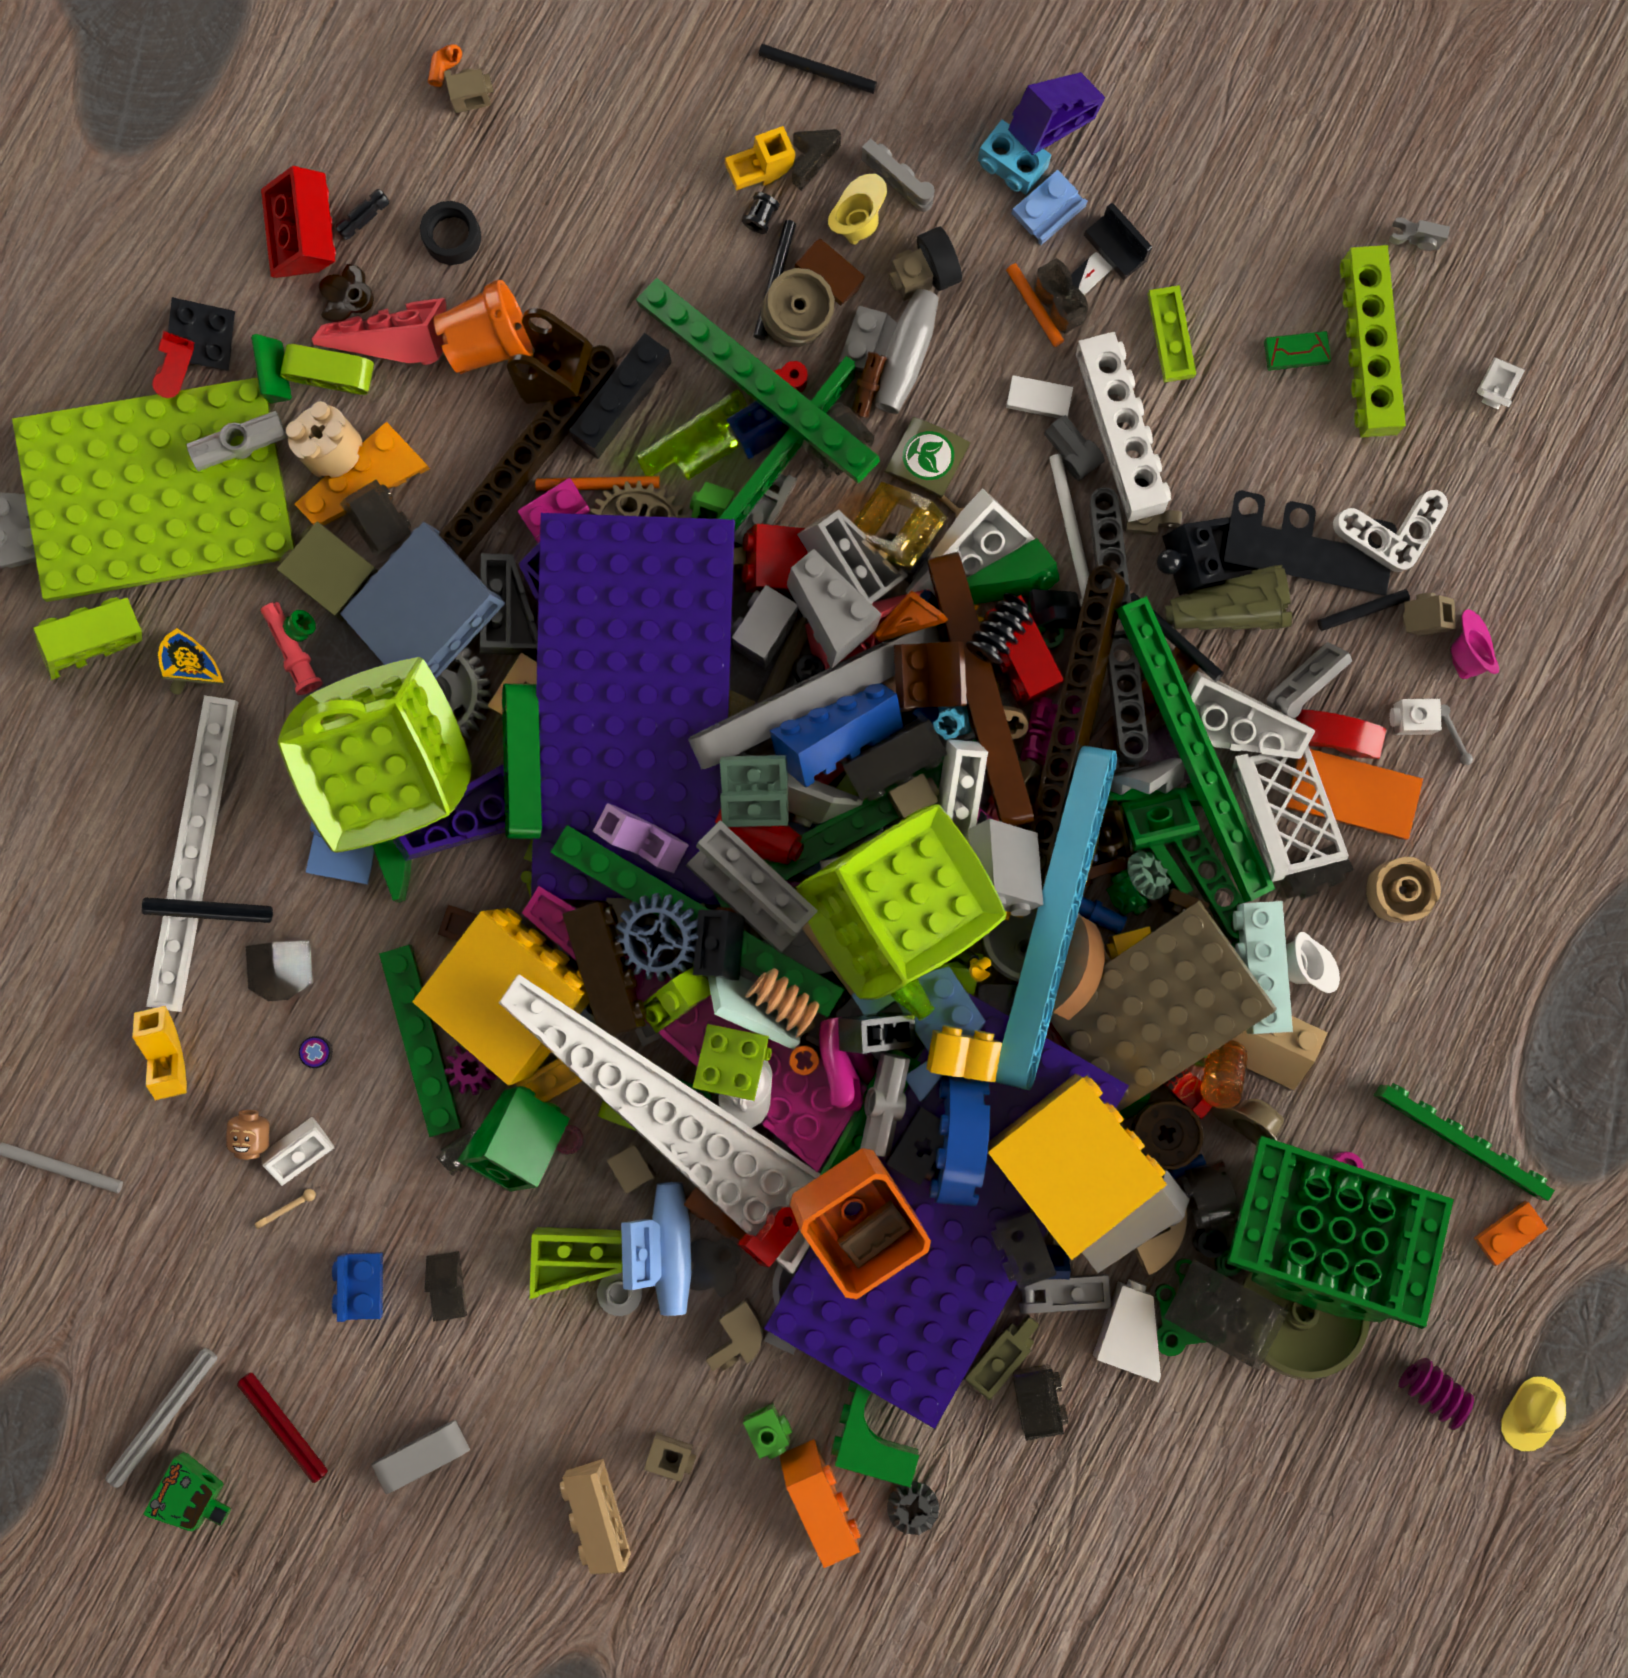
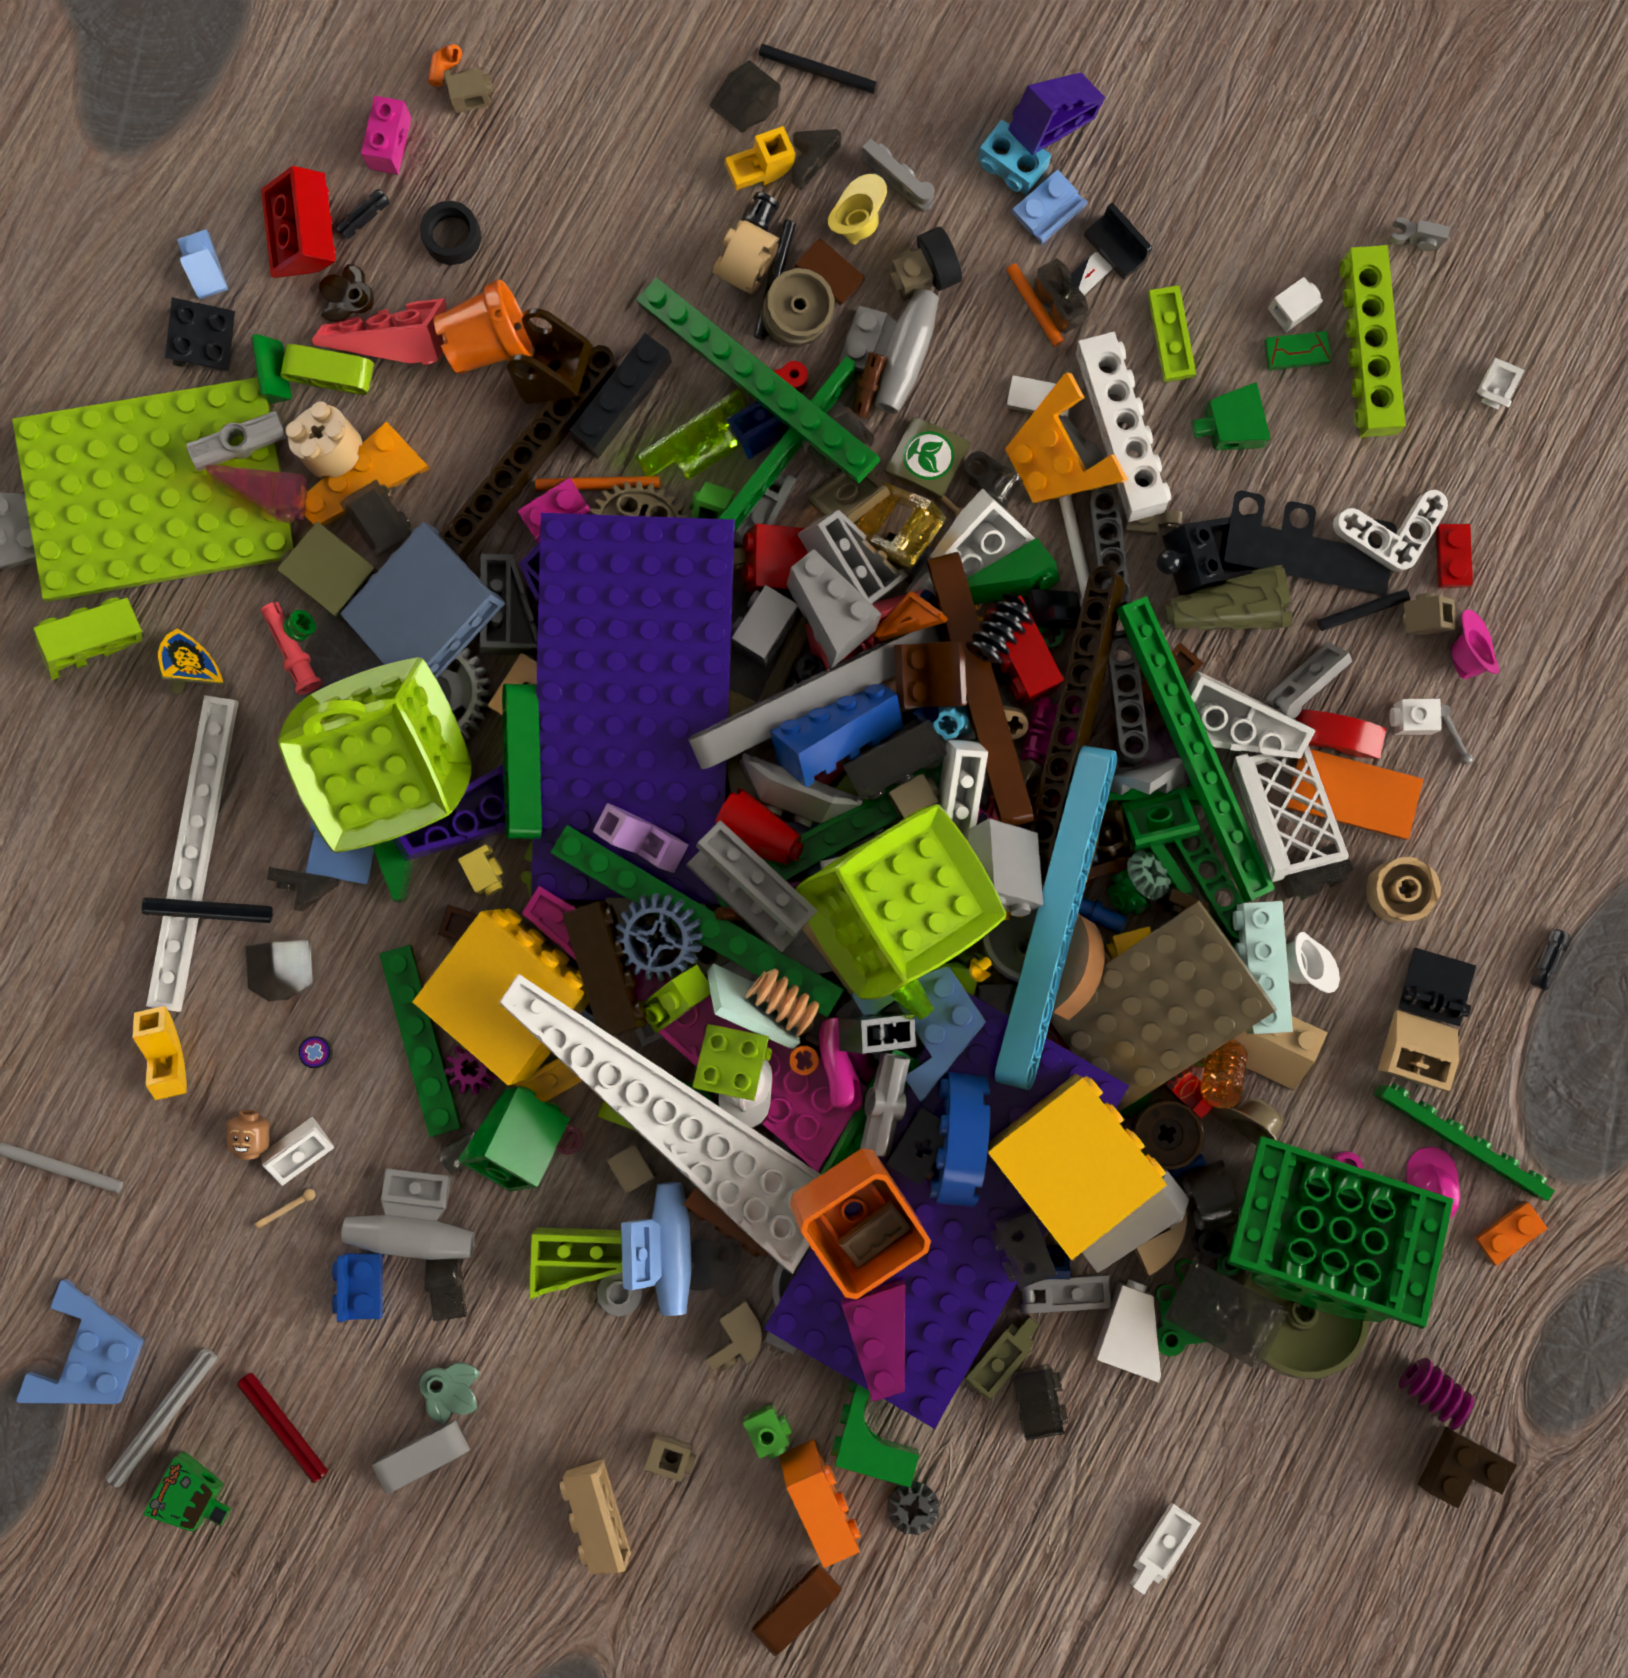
(97, 1362): none -> medium blue wing
(170, 375): red leg -> none
(202, 264): none -> light blue slope
(273, 492): none -> clear pink slope
(310, 886): none -> clear smoke slope
(386, 135): none -> dark pink brick
(410, 1221): none -> light grey plate
(454, 1392): none -> sand green plate
(482, 871): none -> light yellow brick
(719, 944): black panel -> none
(746, 97): none -> clear smoke slope
(746, 256): none -> tan brick
(754, 790): sand green slope -> none
(772, 1238): red leg -> none
(796, 1609): none -> reddish brown beam
(849, 496): none -> dark tan tile
(879, 1337): none -> magenta wedge
(964, 1055): yellow brick -> none
(993, 478): none -> clear smoke piece
(1048, 457): none -> light orange wing
(1163, 1547): none -> white hinge
(1186, 647): black bar -> none
(1234, 420): none -> green torso
(1295, 304): none -> white brick
(1420, 1051): none -> tan slope
(1436, 1172): none -> dark pink piece
(1437, 987): none -> black hinge
(1454, 556): none -> red plate
(1460, 1461): none -> dark brown brick
(1533, 1414): light yellow piece -> none
(1550, 959): none -> black axle

